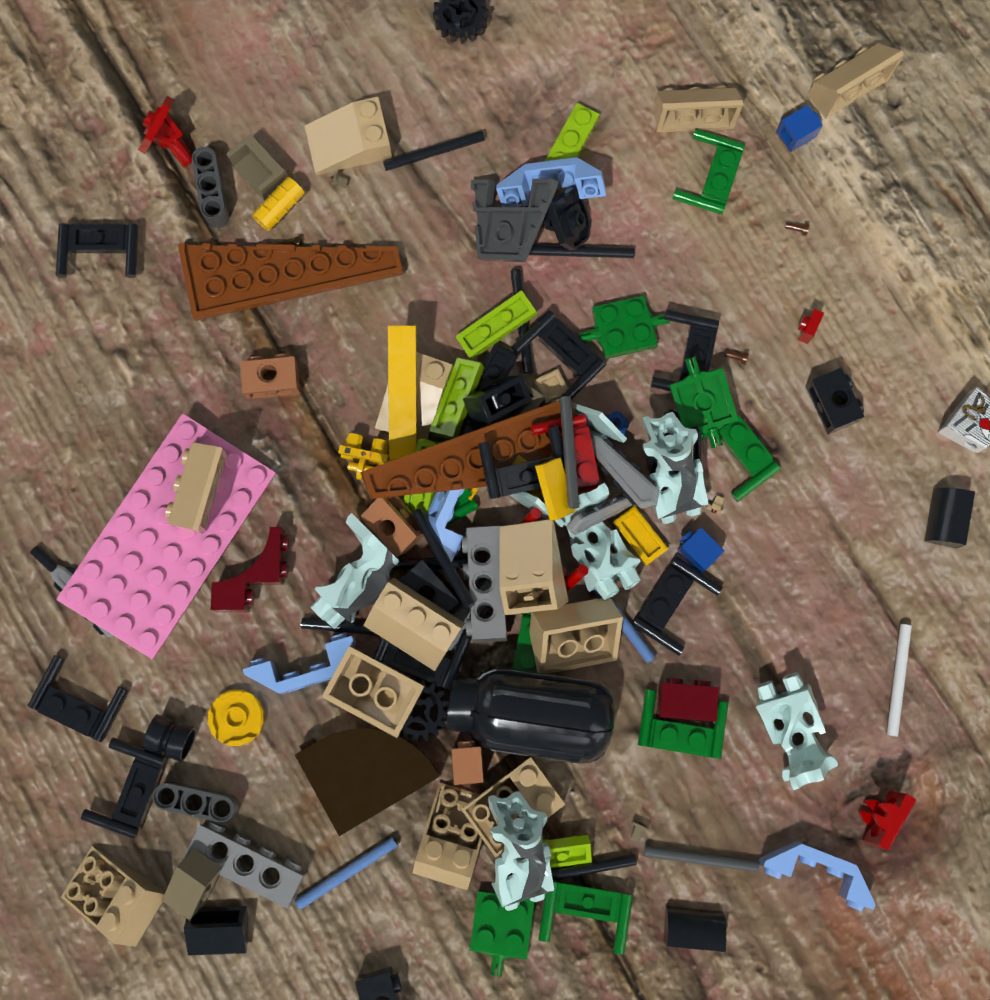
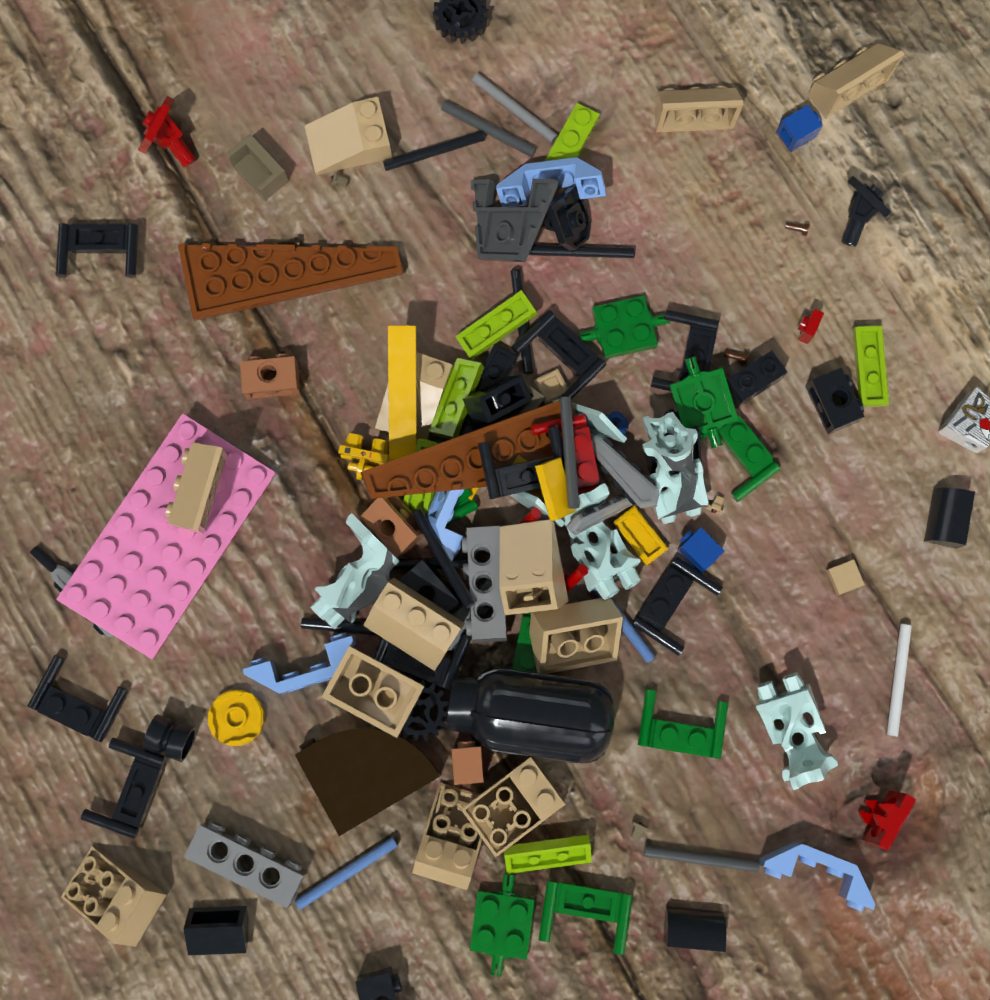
(182, 801): dark grey beam -> none
(191, 884): dark tan panel -> none
(208, 176): dark grey beam -> none
(269, 569): dark red arch -> none
(278, 204): yellow axle -> none
(488, 128): none -> dark grey bar
(514, 107): none -> light grey bar
(522, 854): light aqua hips -> none
(594, 867): black bar -> none
(687, 701): dark red brick -> none
(720, 175): green plate -> none
(755, 378): none -> black brick
(845, 577): none -> tan tile
(864, 209): none -> black piece
(870, 366): none -> lime plate

